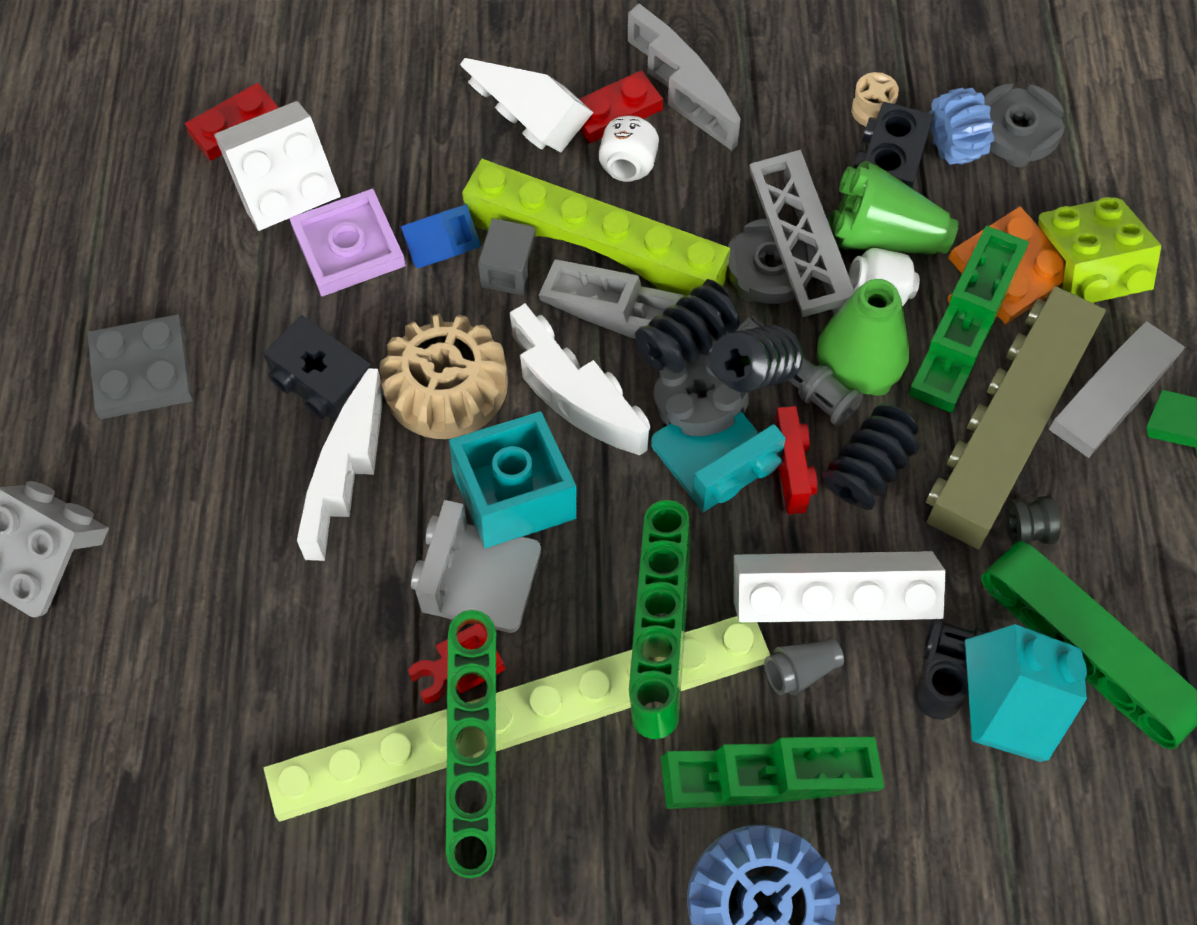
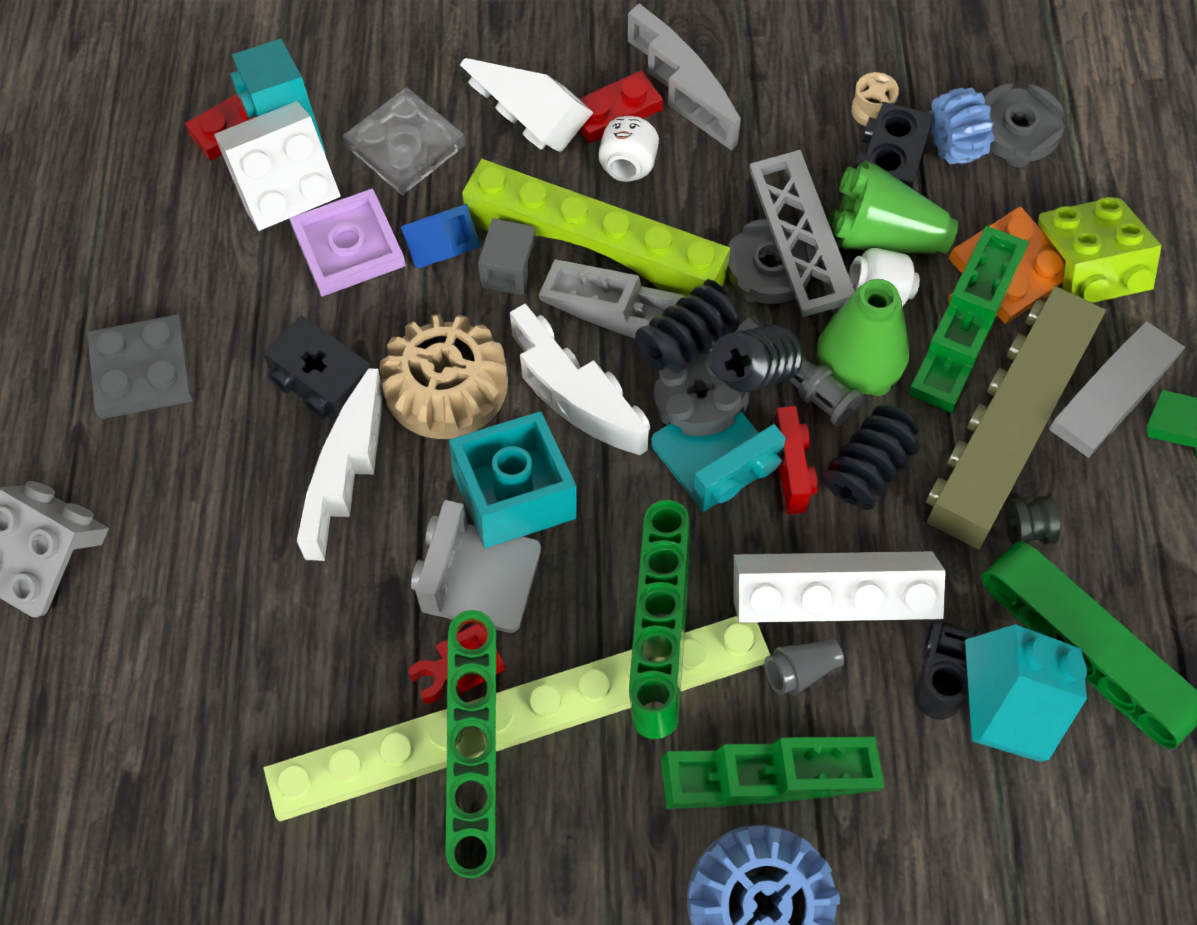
(269, 80): none -> teal brick
(404, 140): none -> clear plate

